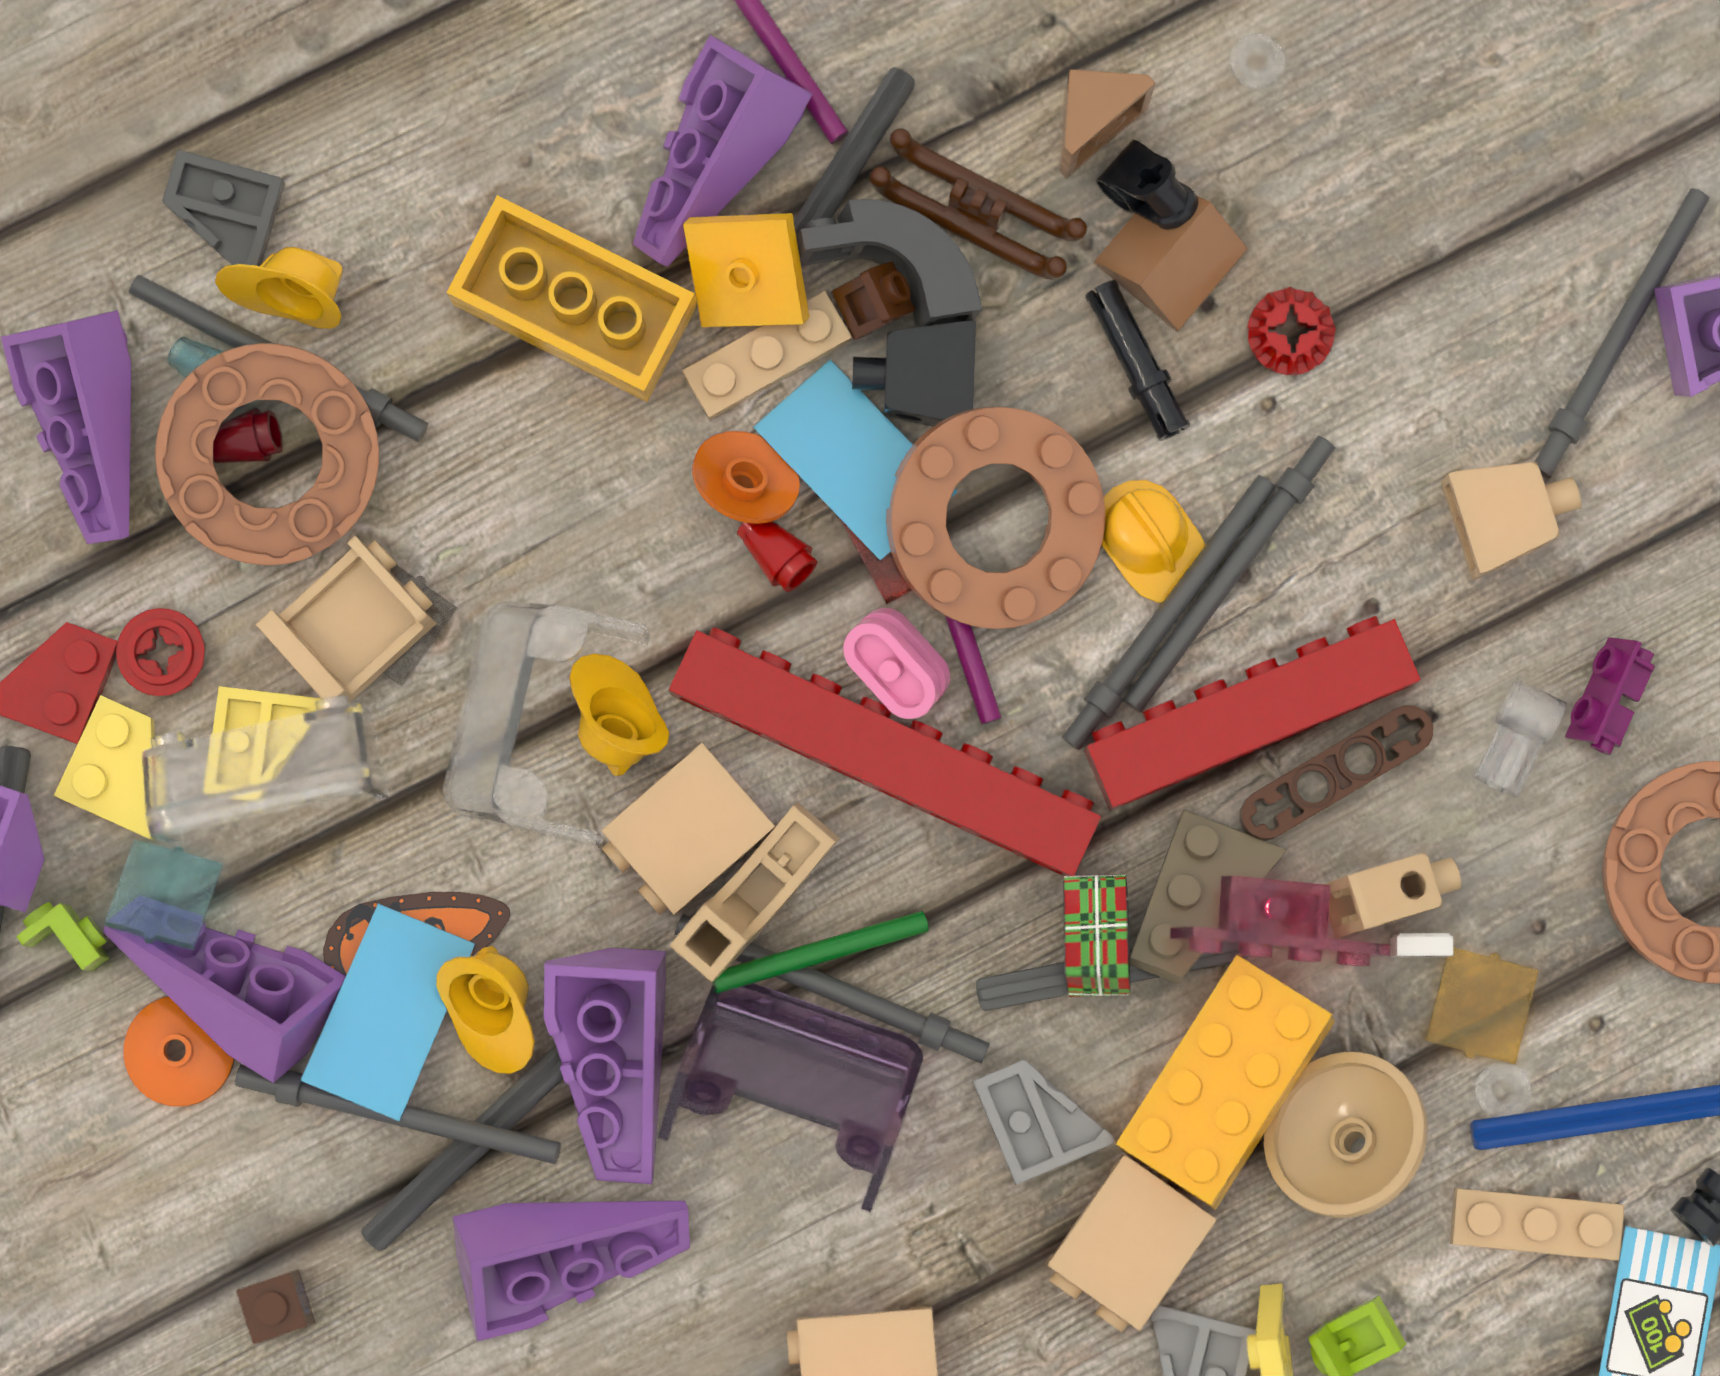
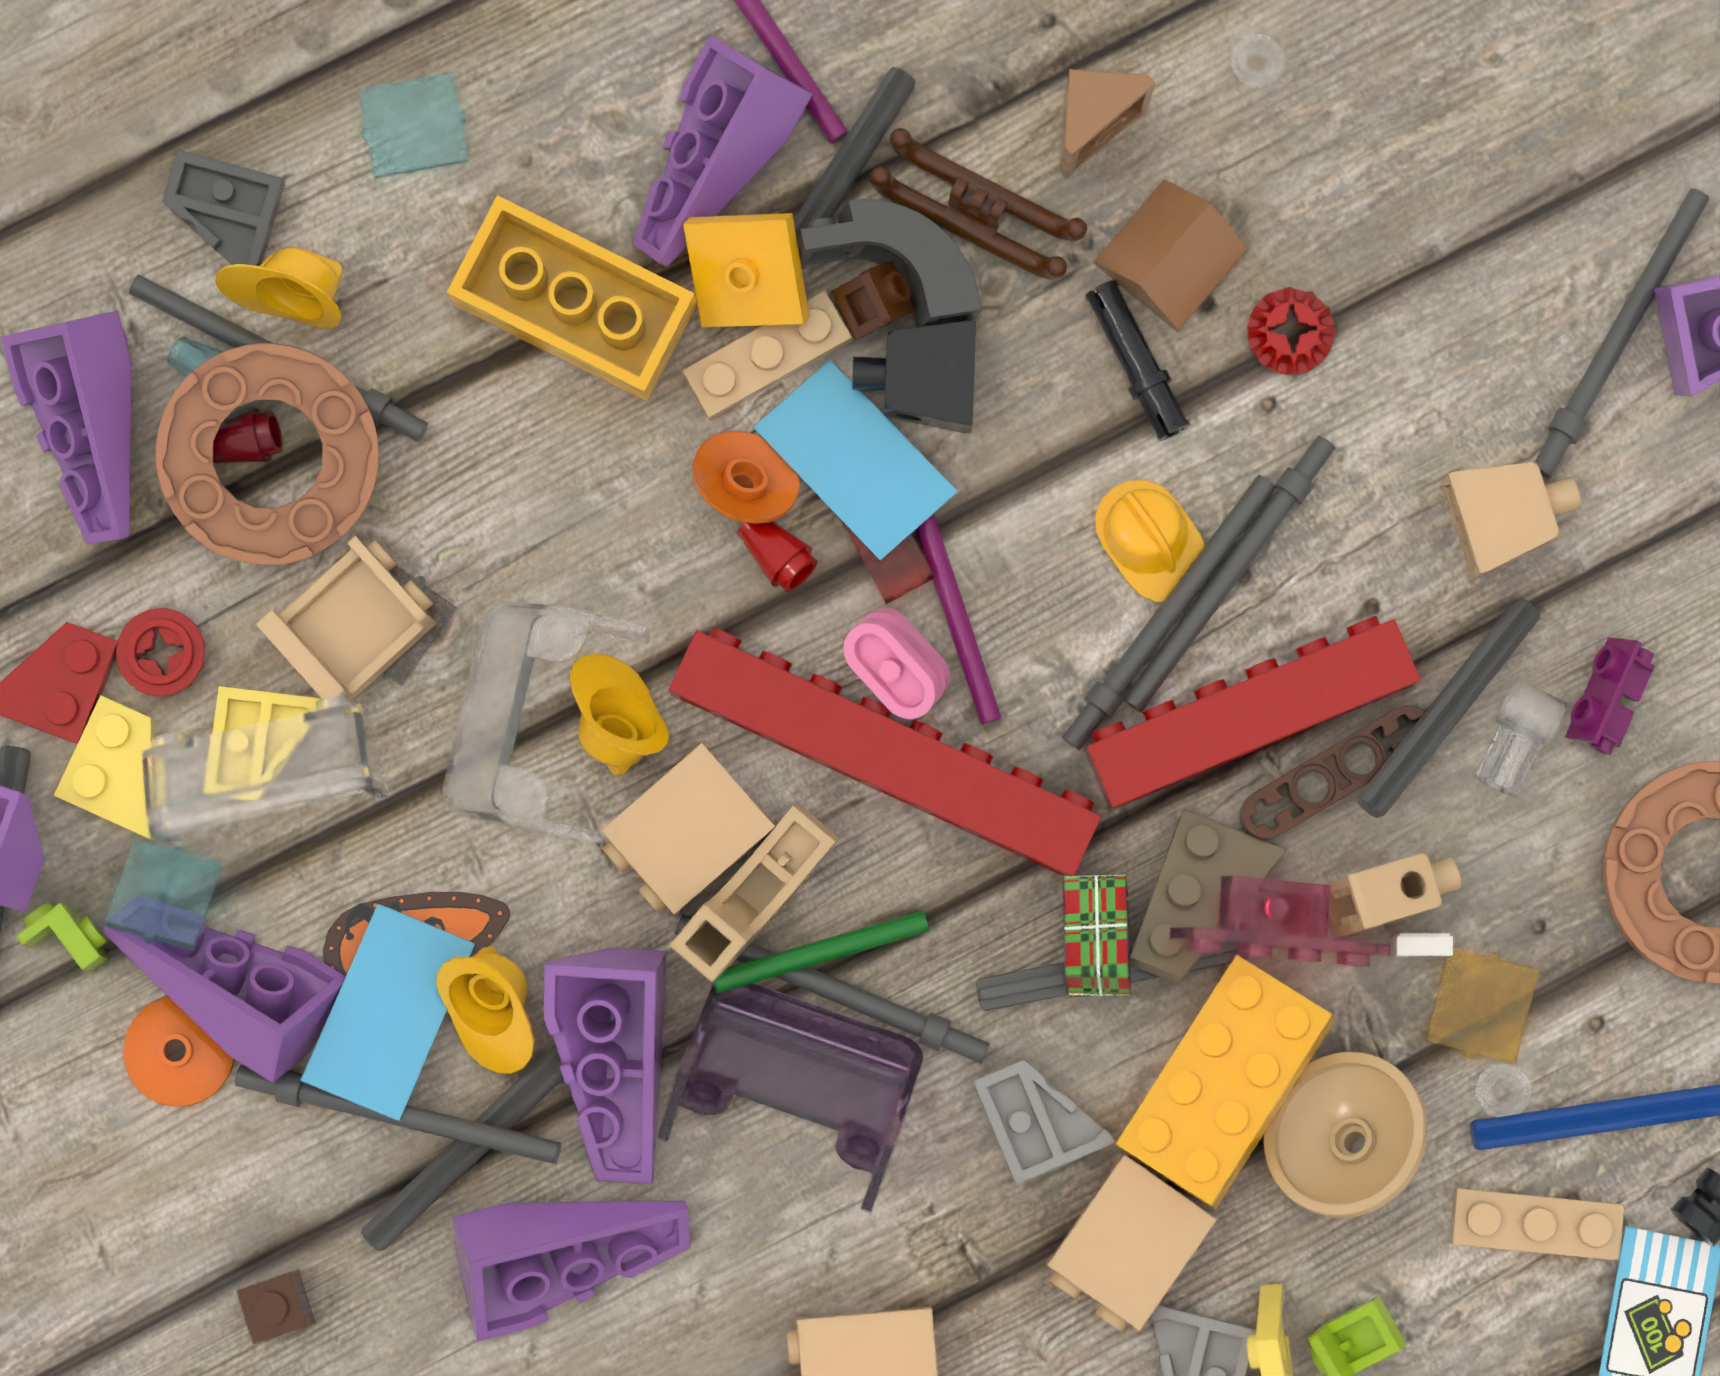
(413, 125): none -> clear light blue piece
(919, 515): nougat plate -> none
(1148, 187): black piece -> none
(1448, 708): none -> dark grey axle

